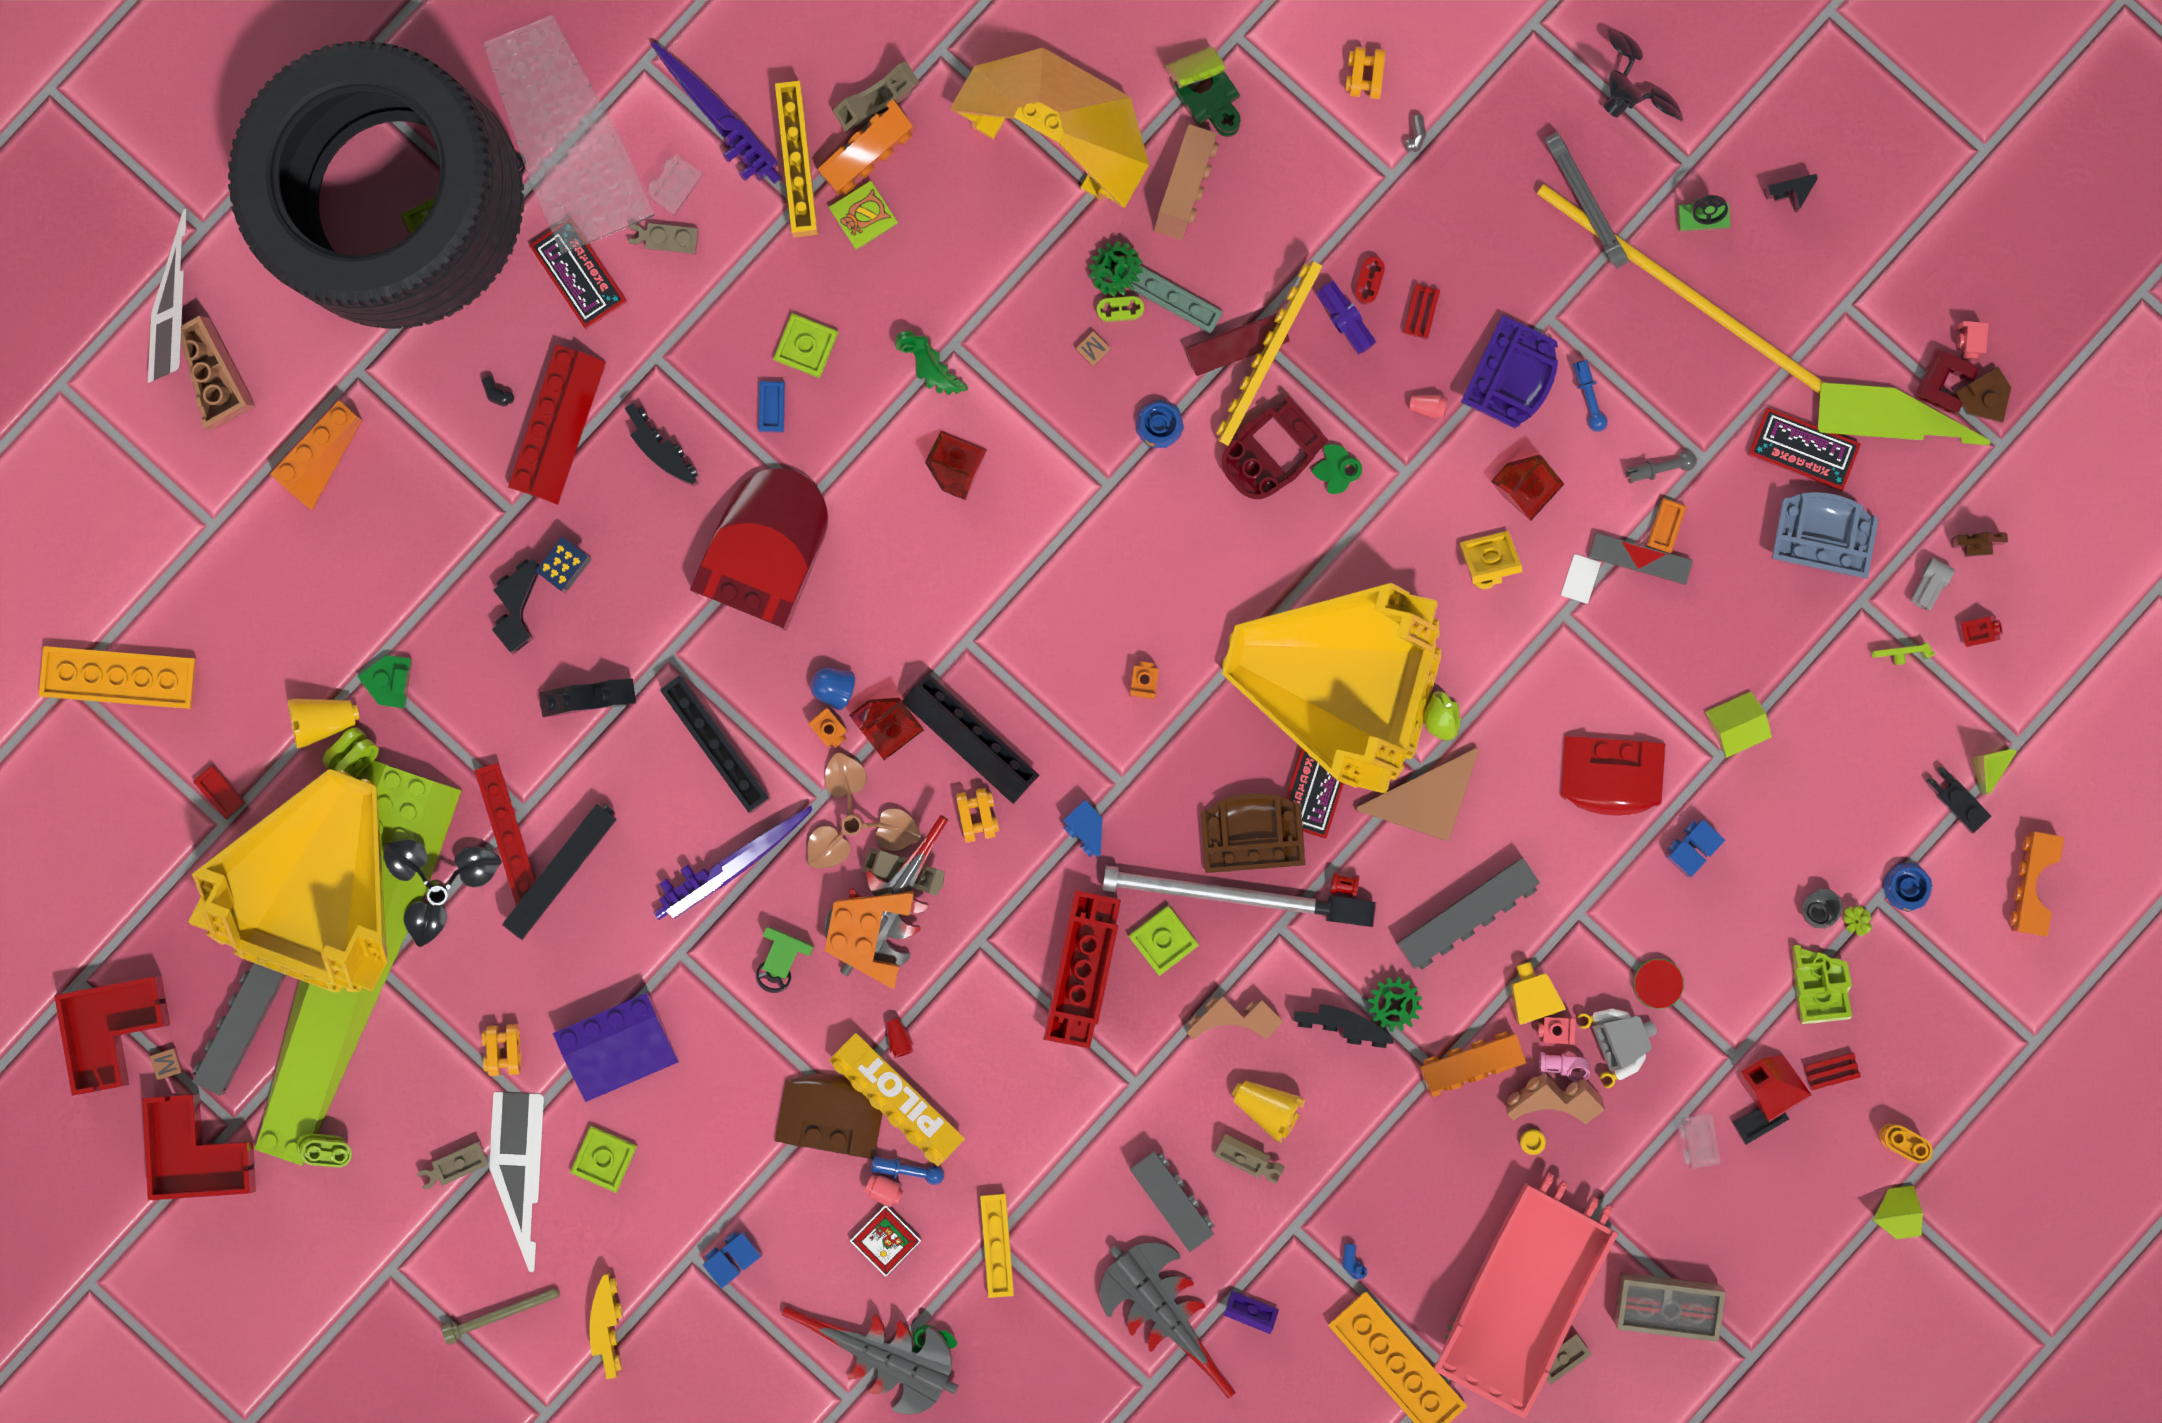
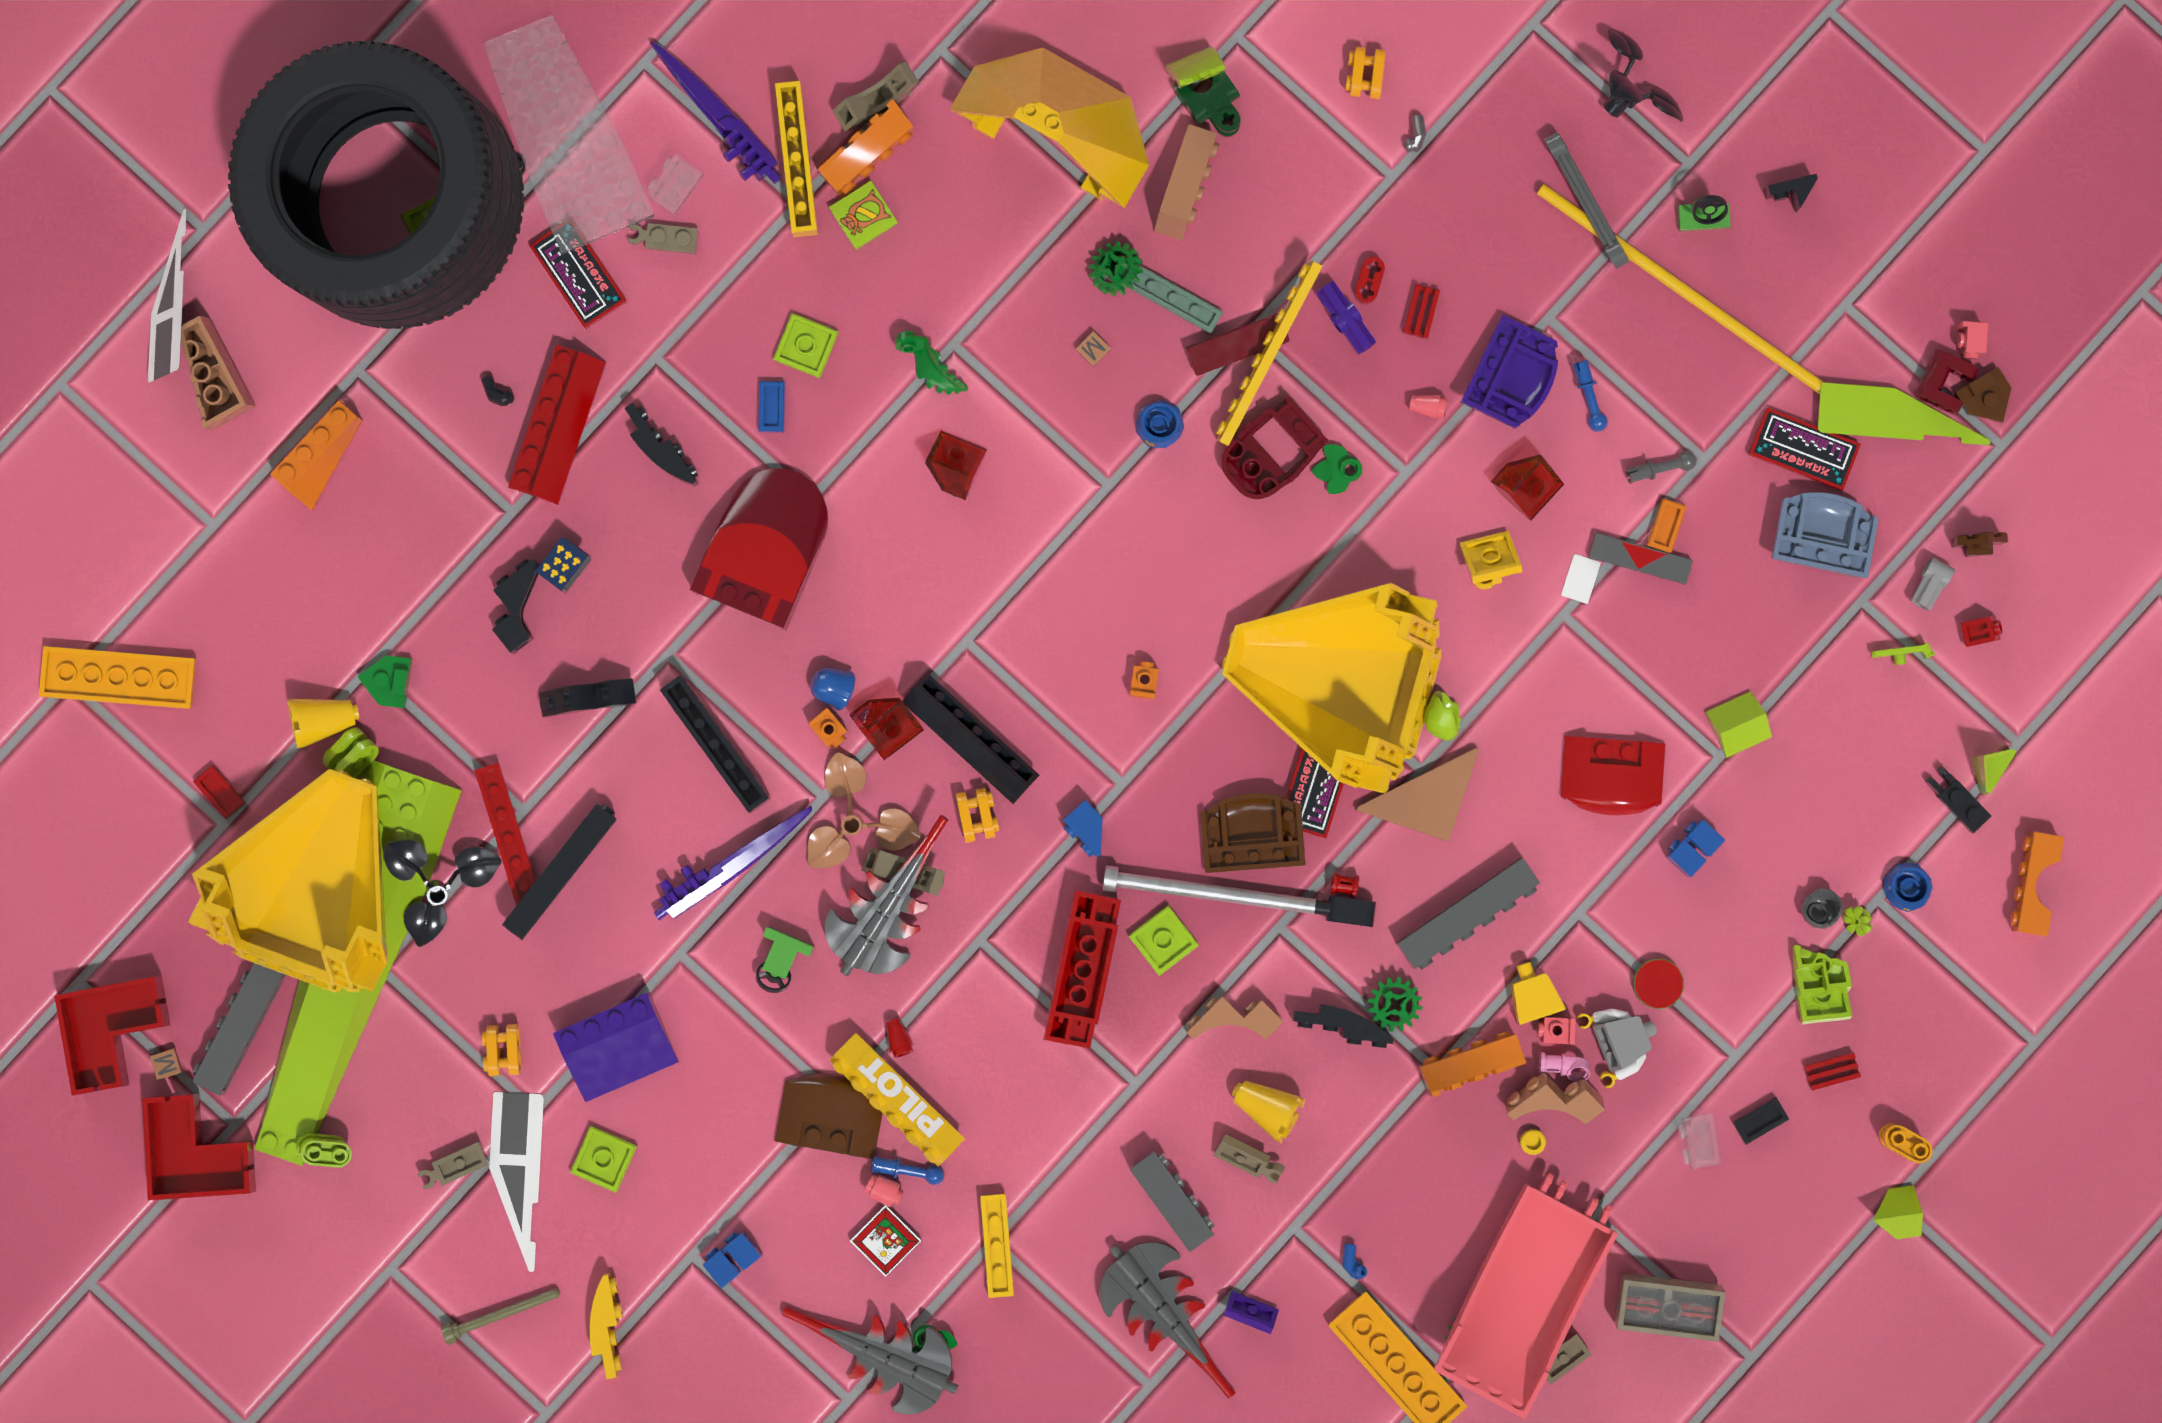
(856, 929): orange wing -> none
(1120, 302): lime beam -> none
(1774, 1086): red slope -> none

